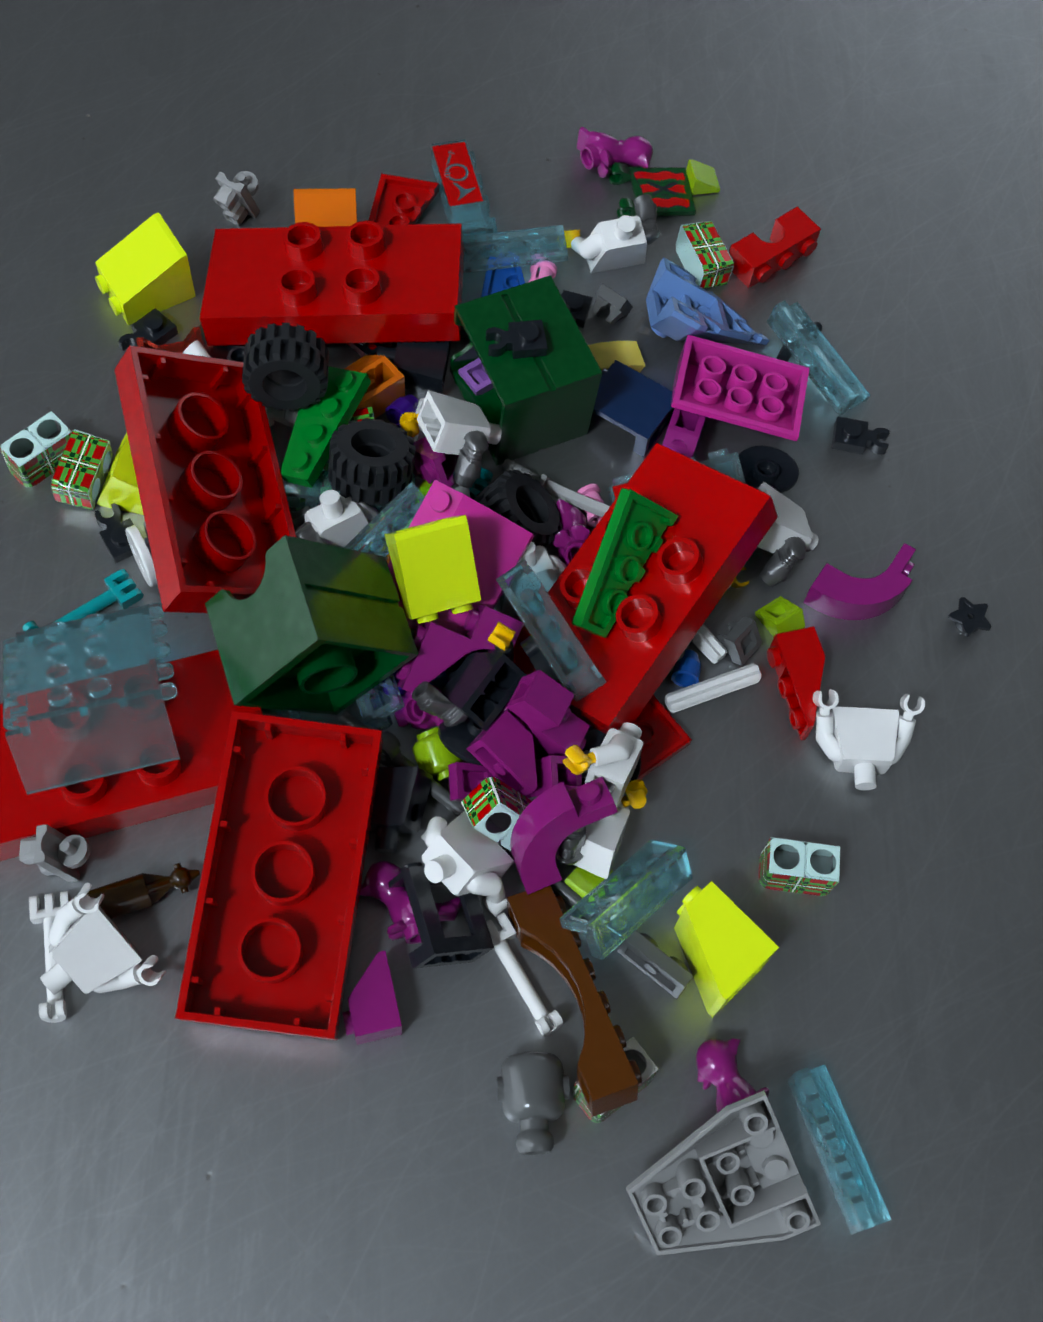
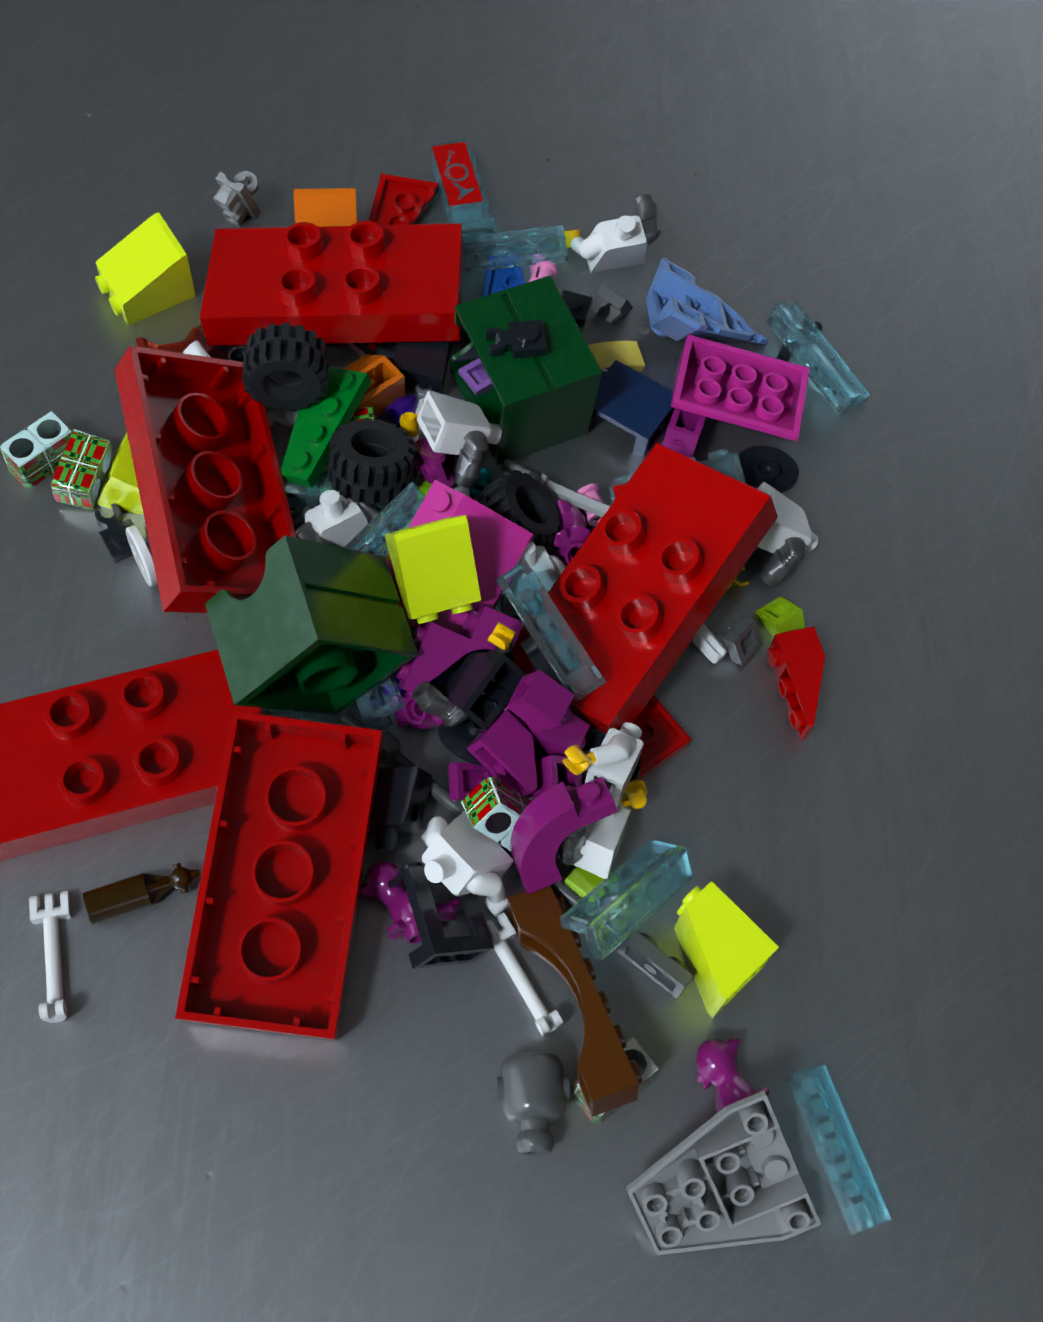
(55, 852): light grey hips -> none
(88, 698): clear light blue windscreen -> none
(93, 950): white torso -> none
(120, 590): teal hinge -> none
(153, 327): black plate -> none
(373, 1005): magenta slope -> none
(433, 755): lime head -> none
(602, 150): magenta animal -> none
(626, 545): green wing -> none
(666, 185): dark green flag -> none
(687, 669): blue hose -> none
(702, 178): lime slope -> none
(704, 254): piece -> none
(712, 688): white axle -> none
(791, 238): red arch -> none
(793, 880): piece -> none
(854, 436): black plate -> none
(861, 598): magenta arch -> none
(864, 738): white torso -> none
(966, 624): black plate -> none

